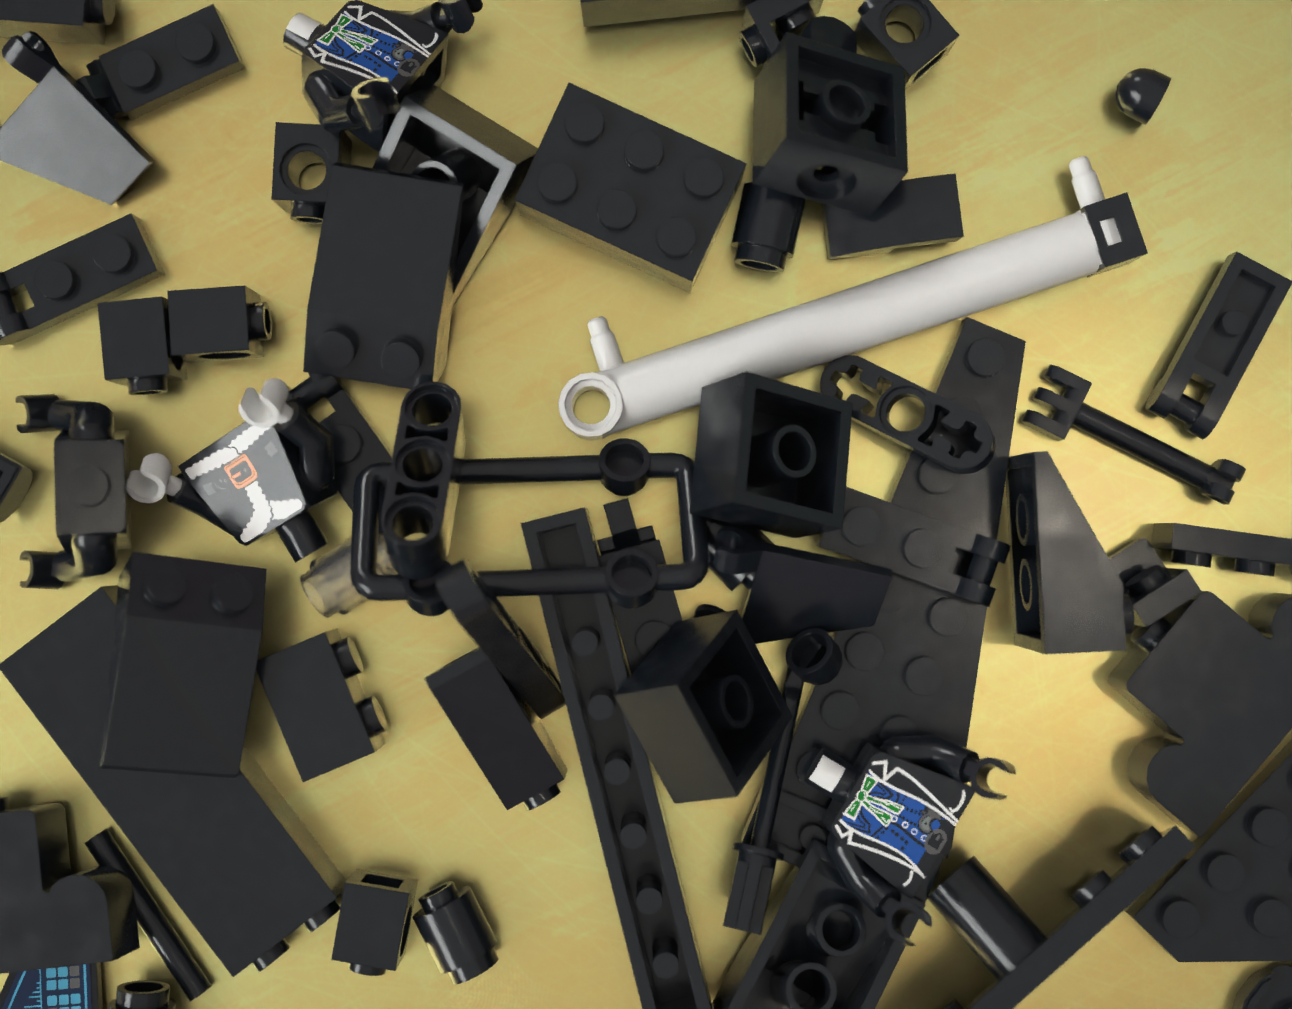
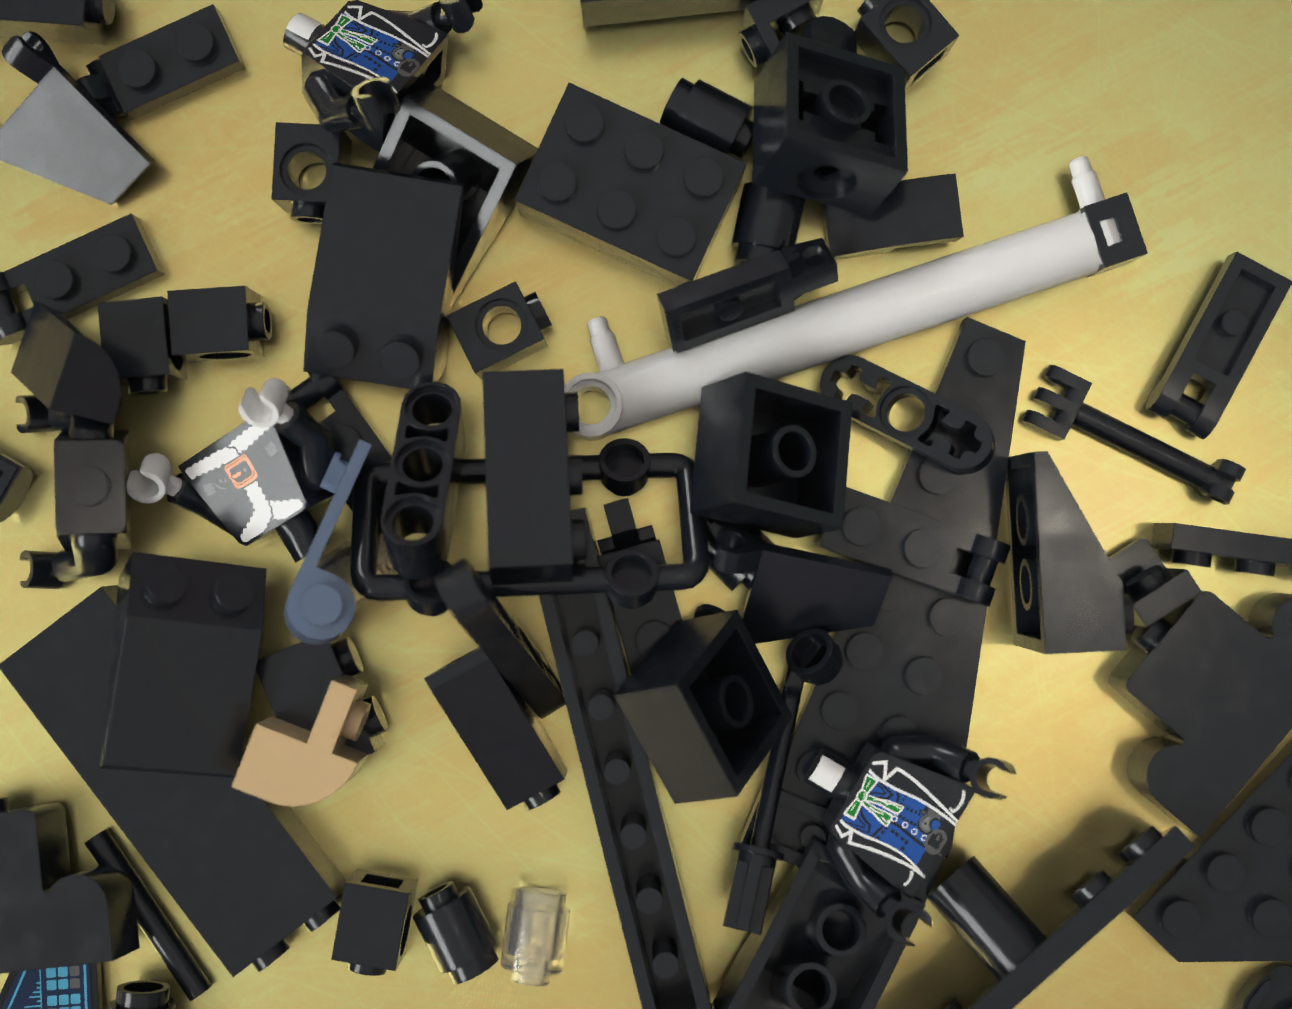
(66, 368): none -> black brick
(302, 765): none -> tan brick
(319, 601): none -> sand blue door
(472, 323): none -> black brick
(531, 477): none -> black brick
(535, 935): none -> clear brick
(709, 117): none -> black brick
(744, 294): none -> black hinge
(1141, 93): black hinge -> none

